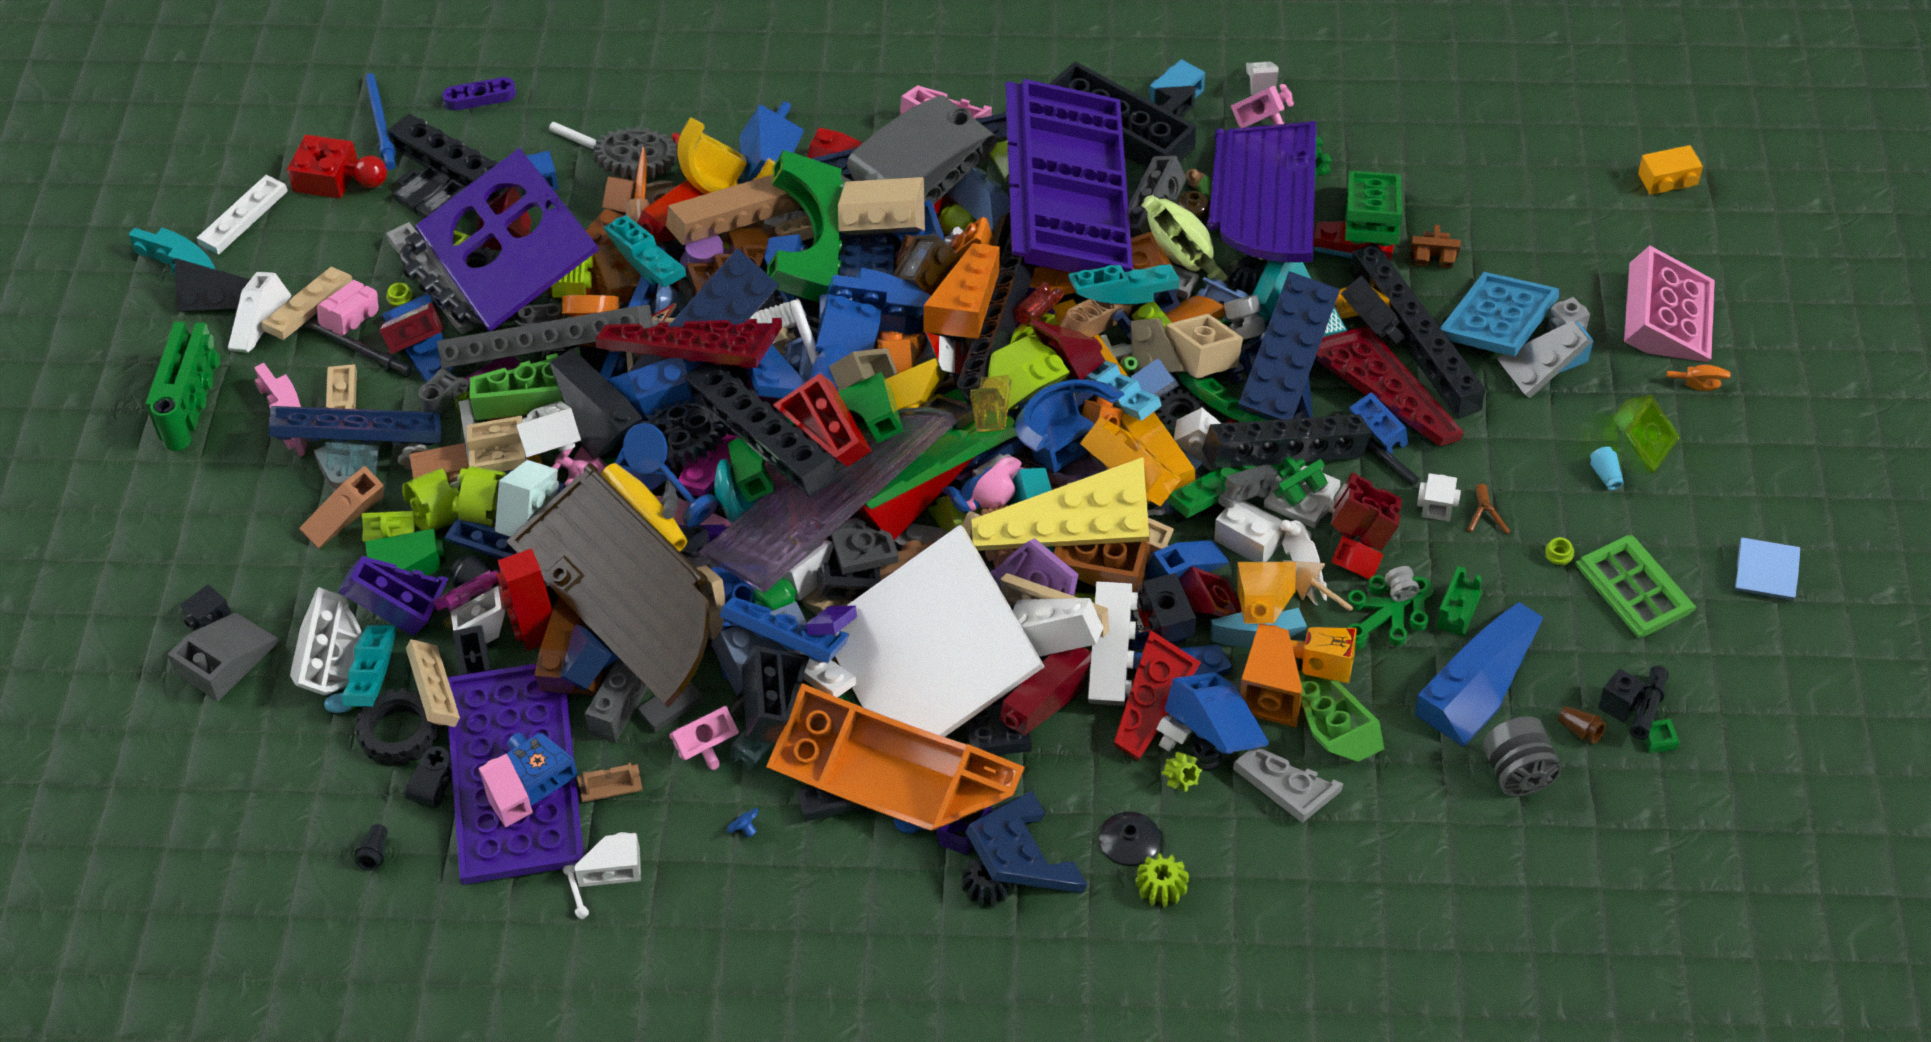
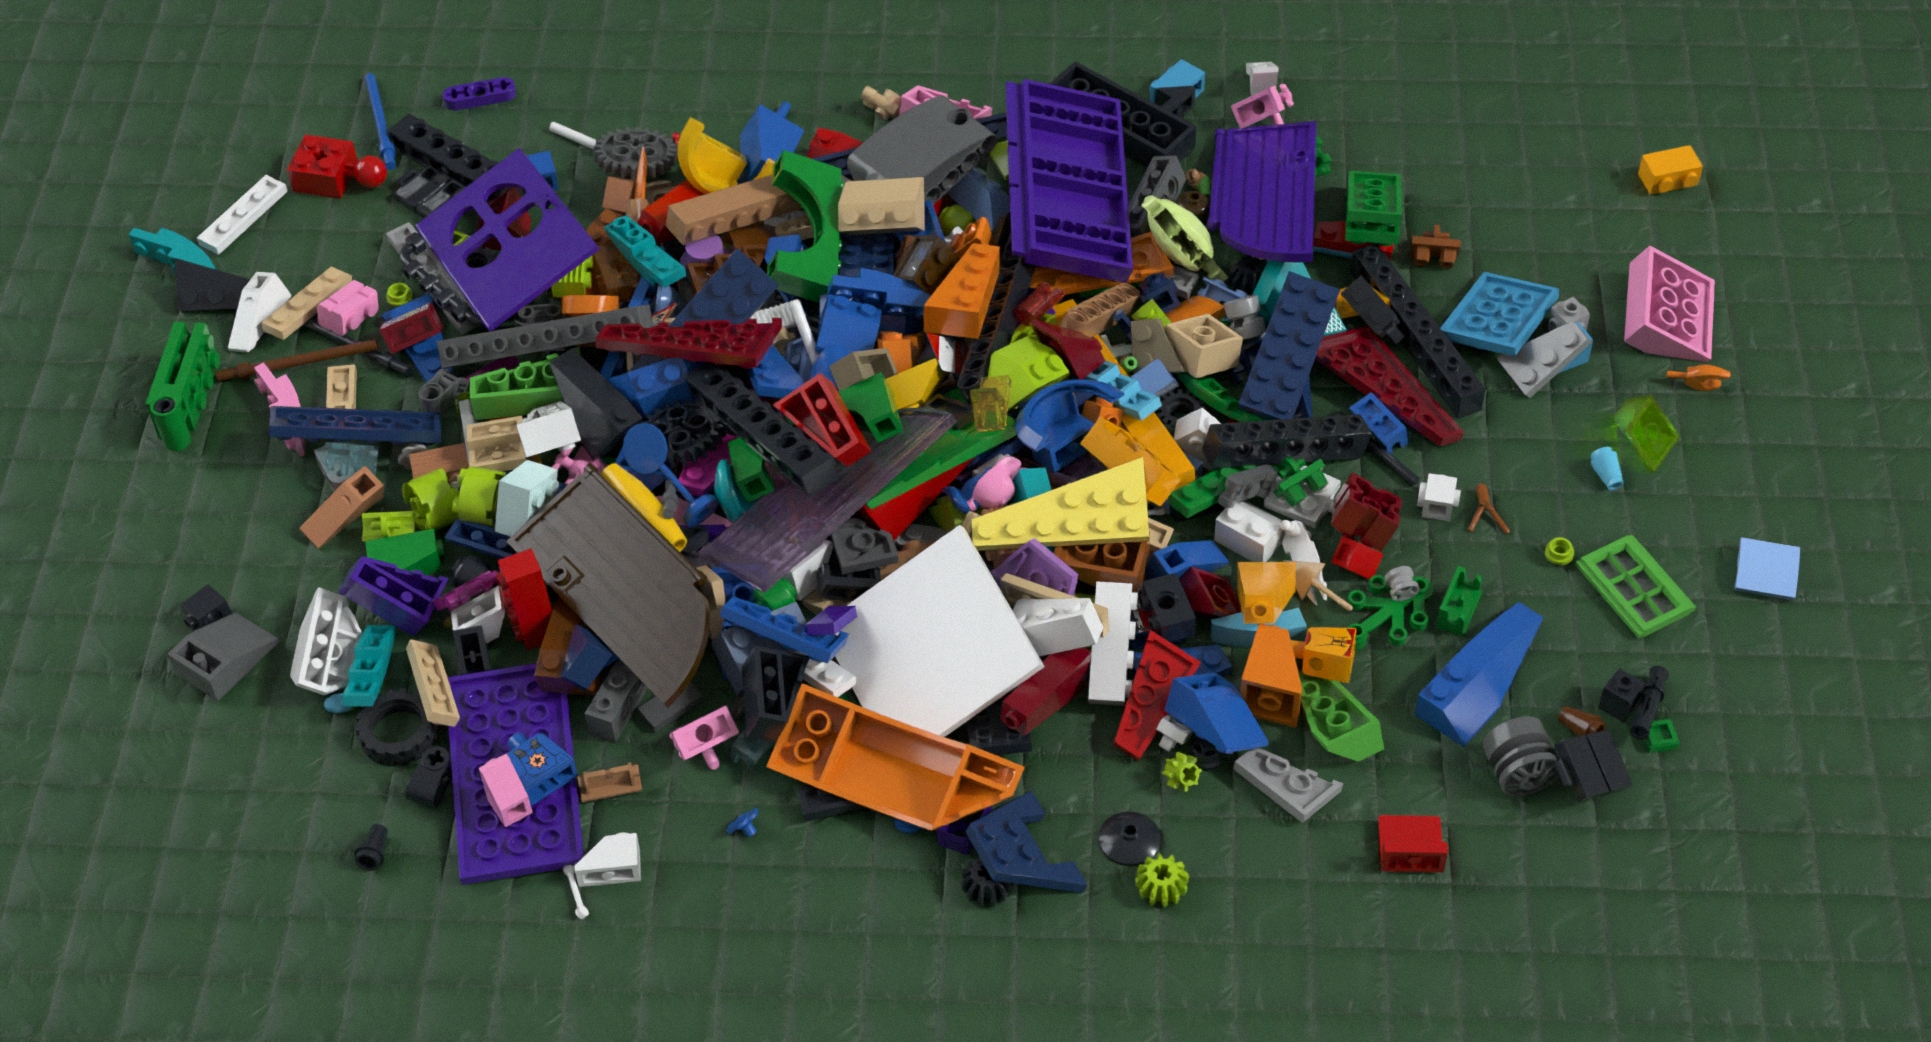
(246, 370): none -> reddish brown bar
(885, 105): none -> tan plate
(1121, 287): teal slope -> none
(1411, 844): none -> red bracket
(1591, 765): none -> black piece

